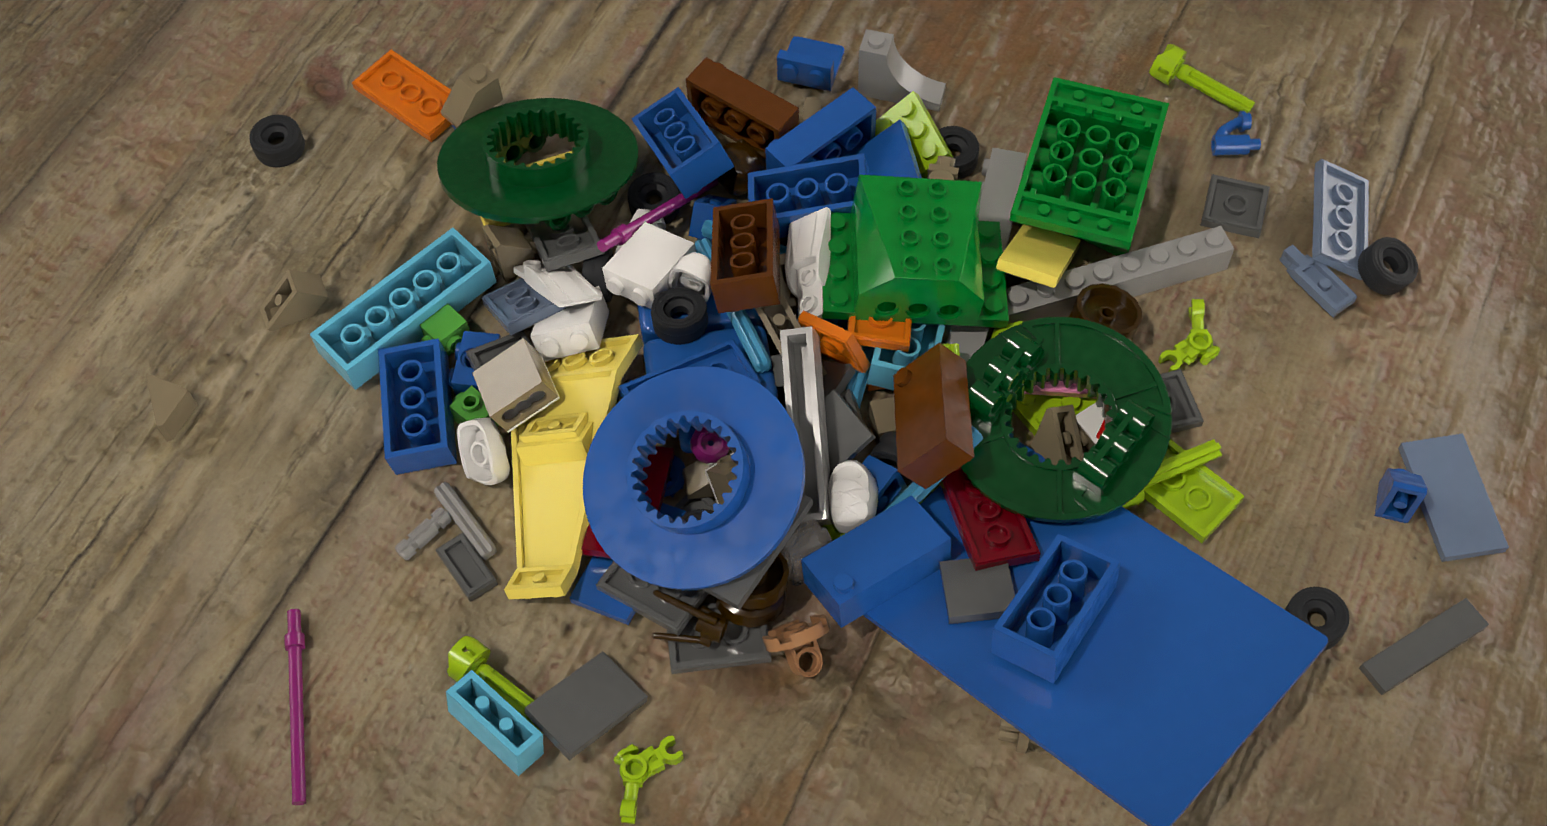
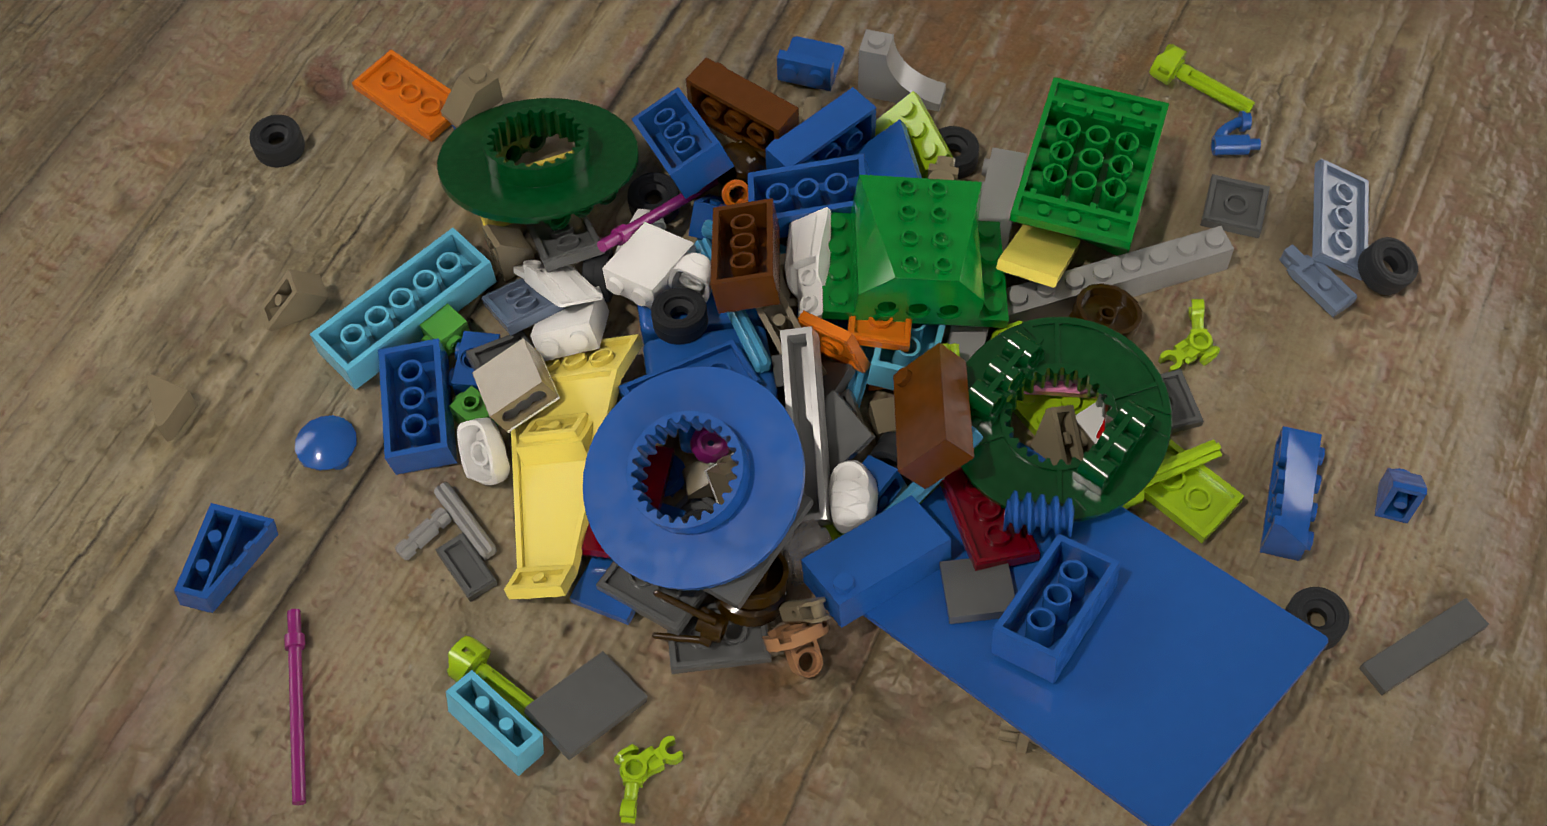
(222, 555): none -> blue wedge
(326, 443): none -> blue dish
(741, 192): none -> orange cone
(804, 611): none -> dark tan bar
(1039, 514): none -> blue piece
(1291, 494): none -> blue wedge
(1456, 498): sand blue tile -> none

